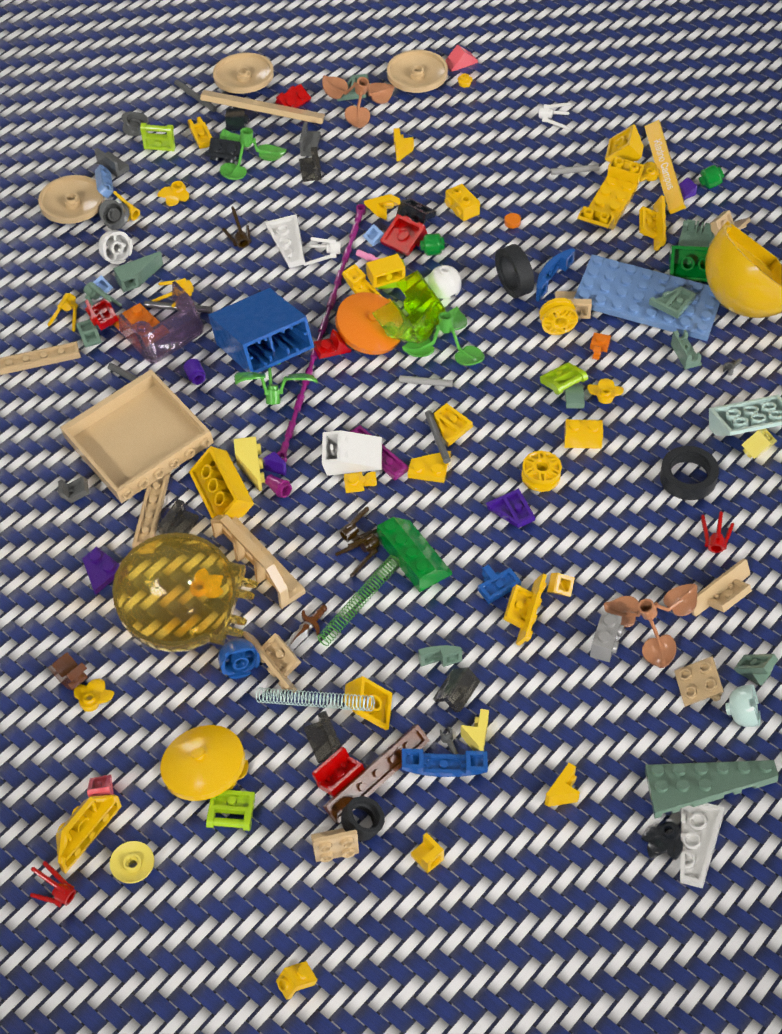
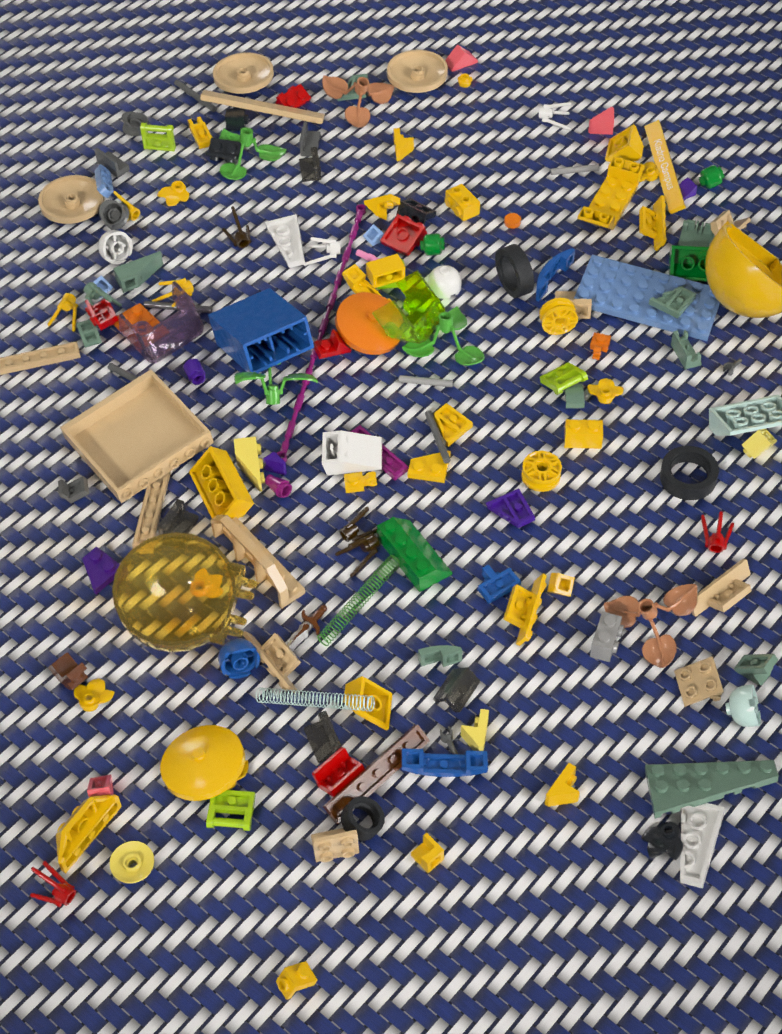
(602, 123): none -> coral slope

